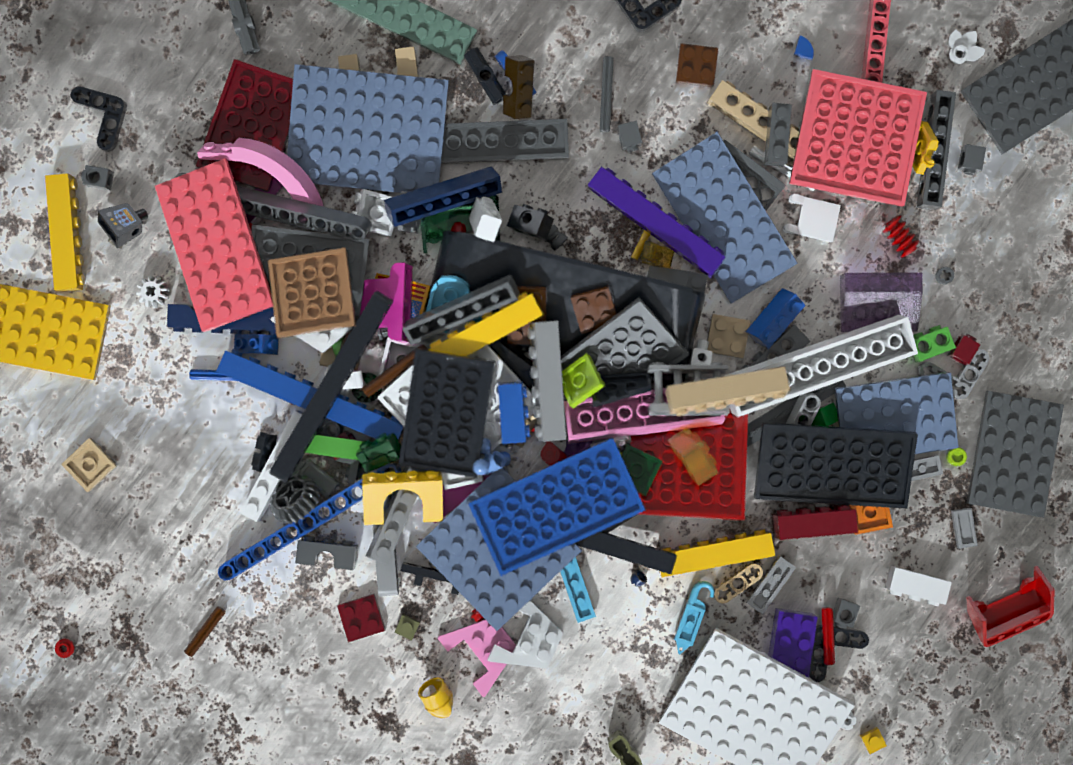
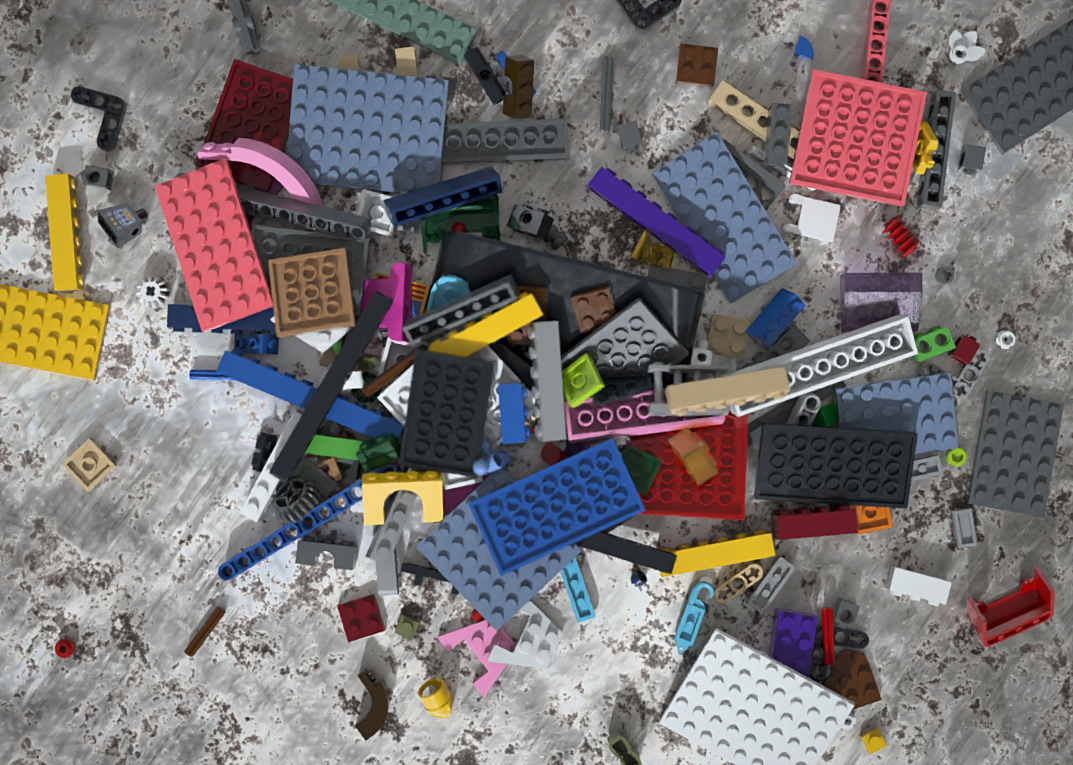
(334, 470): none -> medium nougat bracket
(368, 362): none -> olive tile
(380, 696): none -> dark brown arch
(485, 218): white brick -> none
(853, 678): none -> reddish brown plate
(1010, 339): none -> white plate

